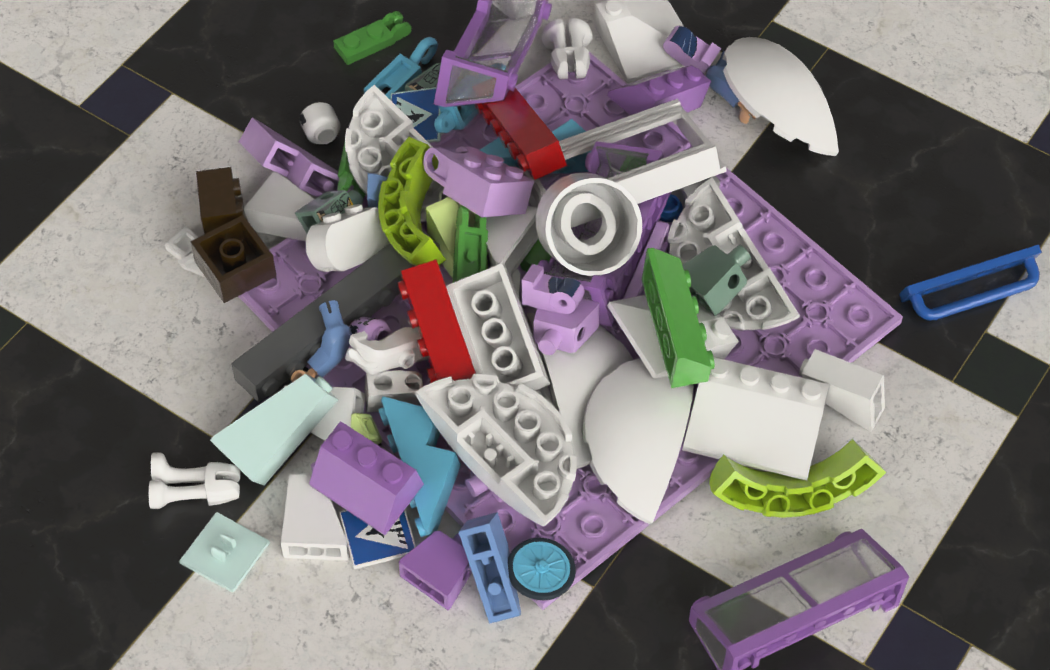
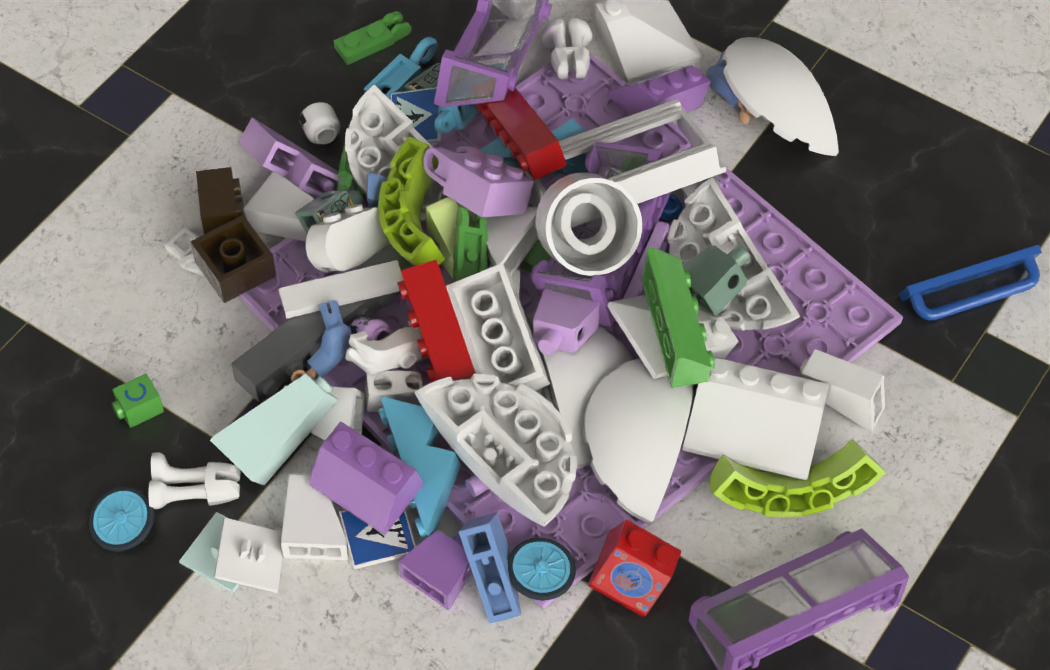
(121, 519): none -> medium azure wheel
(137, 401): none -> bright green brick
(249, 555): none -> white piece
(342, 287): none -> white tile
(366, 426): yellowish green slope -> none
(550, 292): lavender leg -> none
(634, 567): none -> red slope
(689, 49): lavender leg -> none

